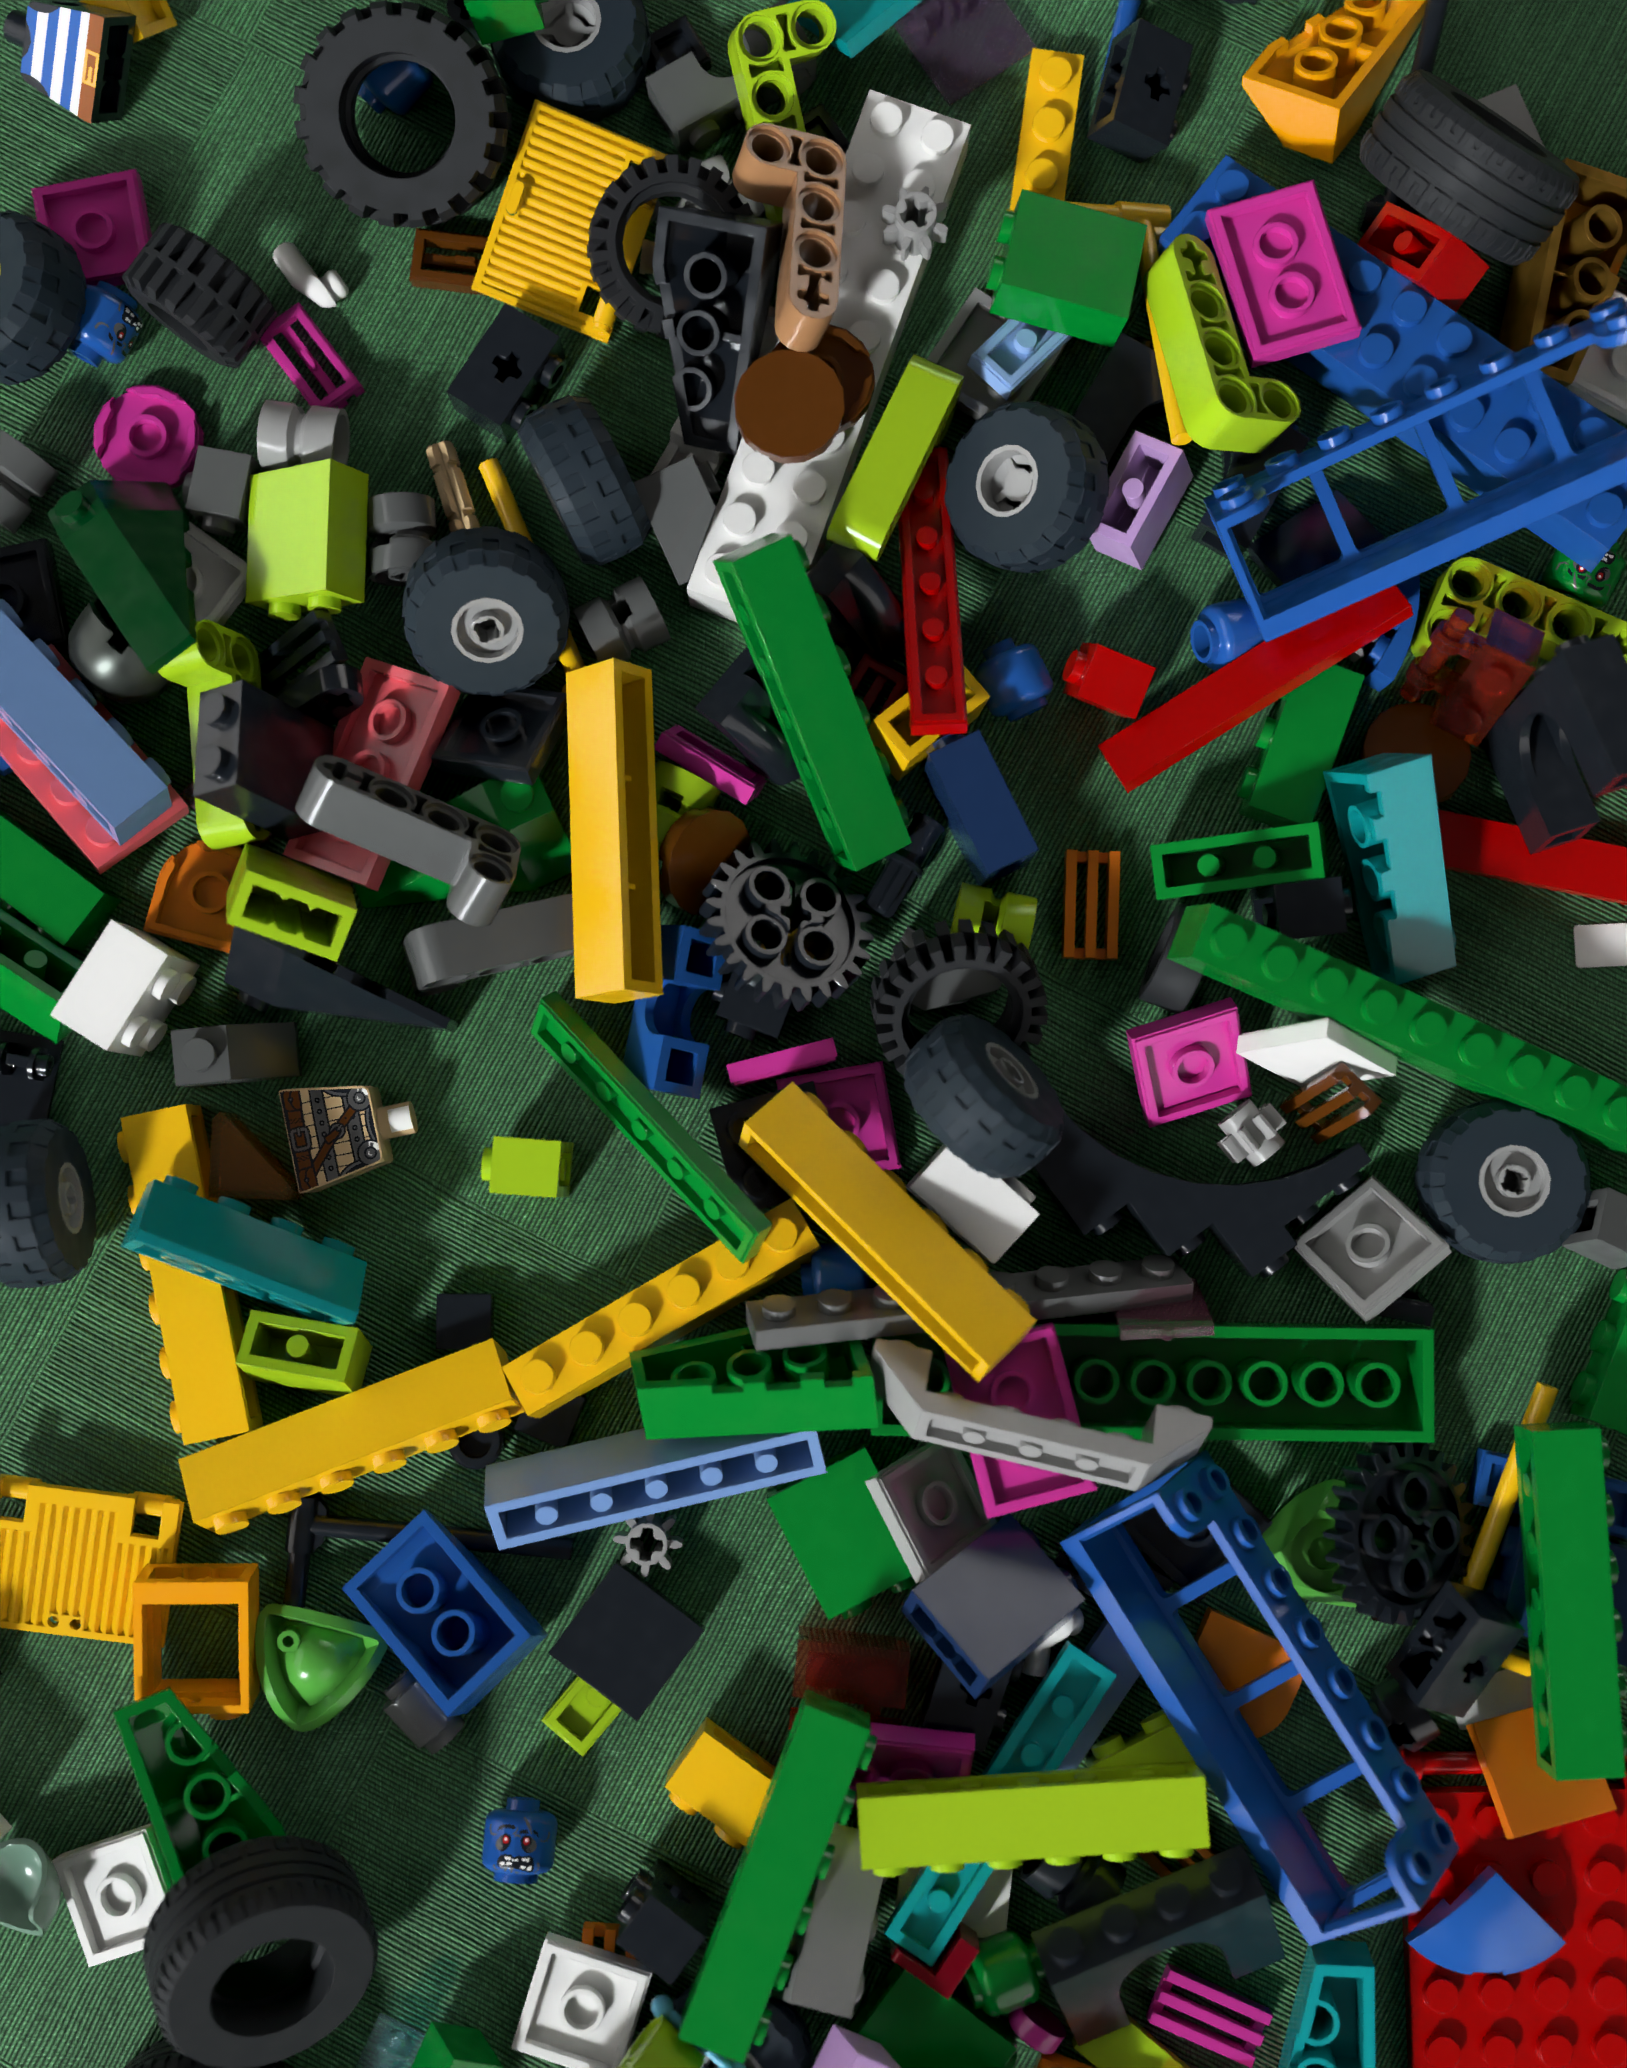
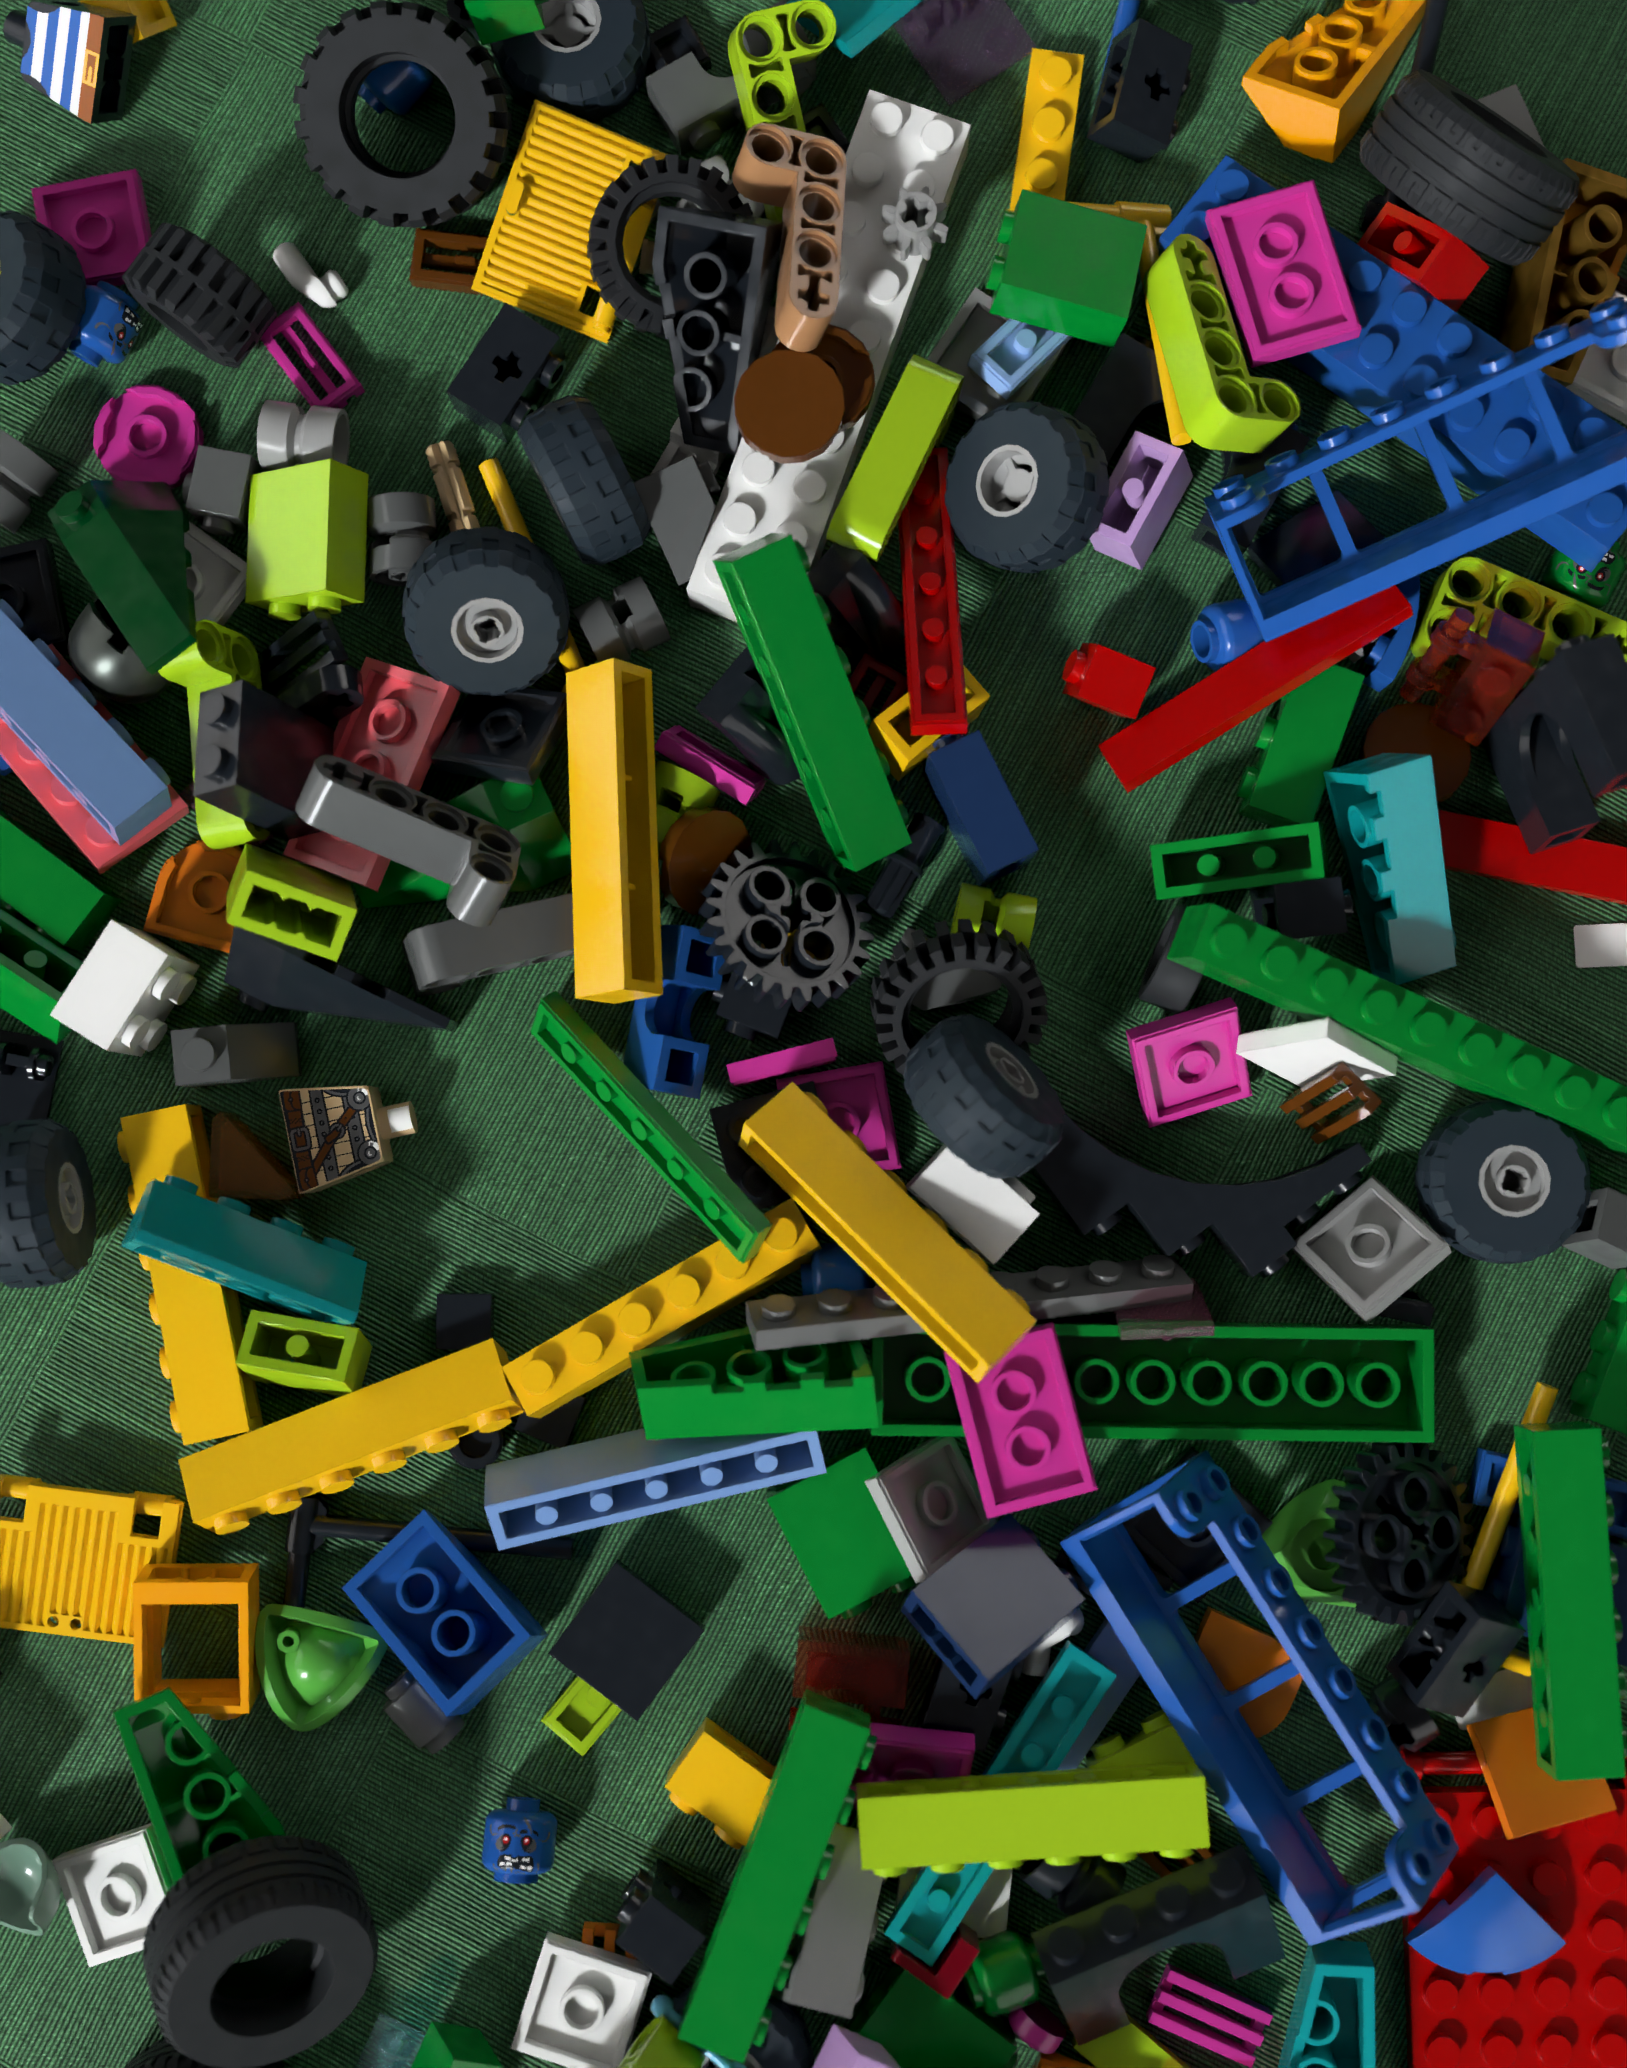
(528, 1167): lime brick -> none
(635, 1547): light grey gear -> none
(1008, 1434): light grey slope -> none
(1014, 679): blue head -> none
(1092, 859): orange tile -> none
(1251, 1133): light grey gear -> none

